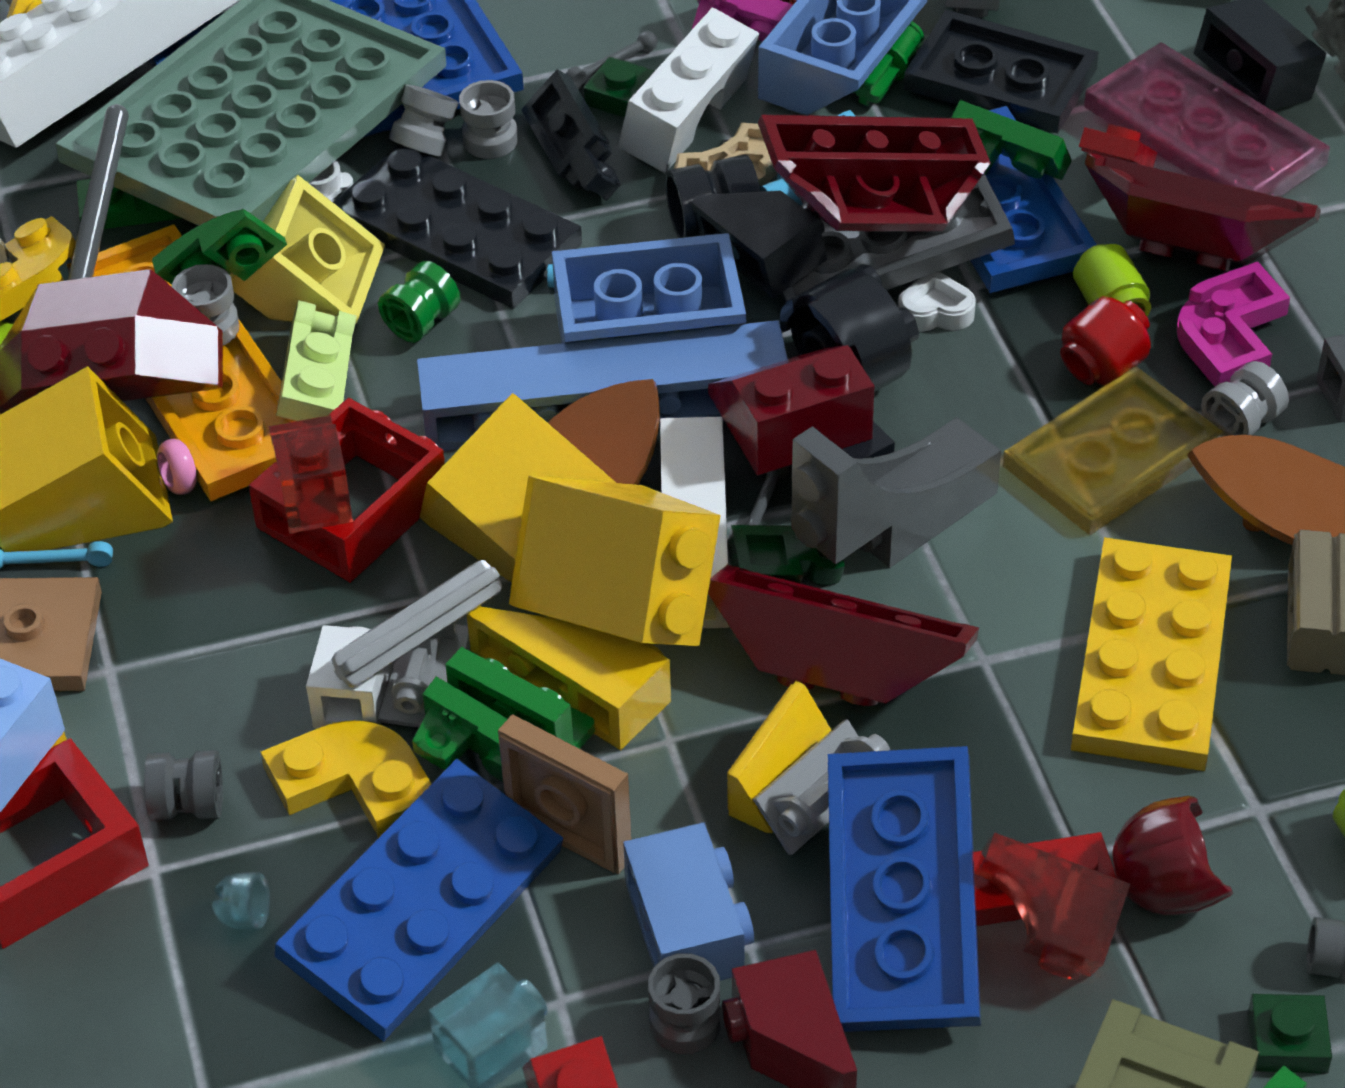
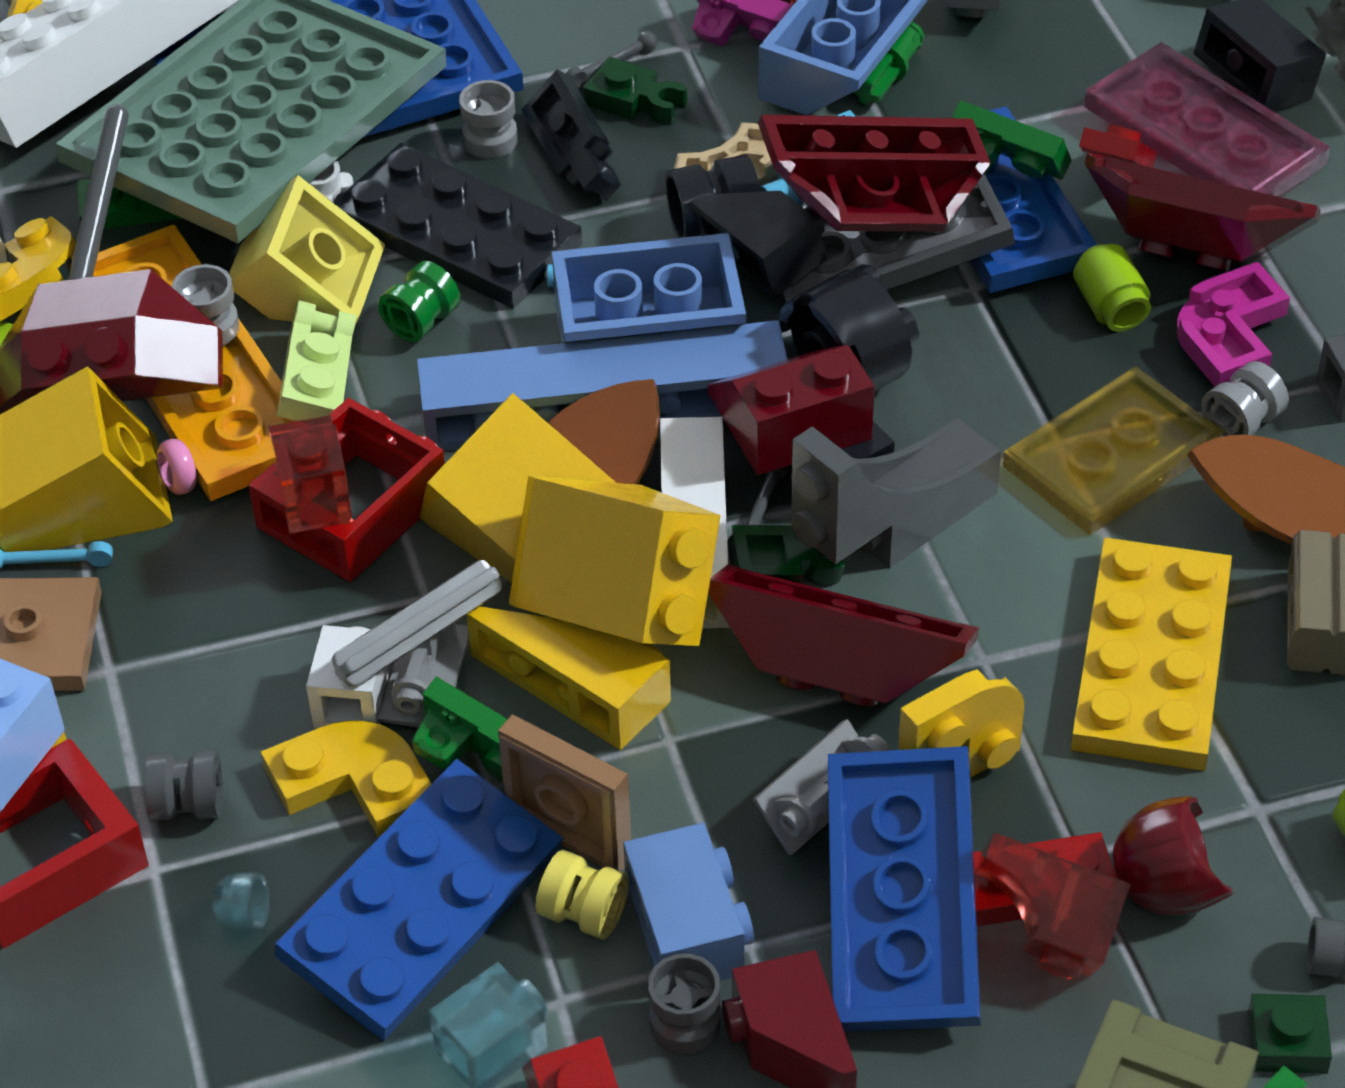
(231, 241): green slope -> none
(423, 120): light grey wheel -> none
(509, 694): green bracket -> none
(582, 894): none -> light yellow wheel
(698, 72): white arch -> none
(778, 743): yellow slope -> none
(939, 303): white tile -> none
(970, 714): none -> yellow plate
(1001, 68): black plate -> none
(1105, 340): red head -> none

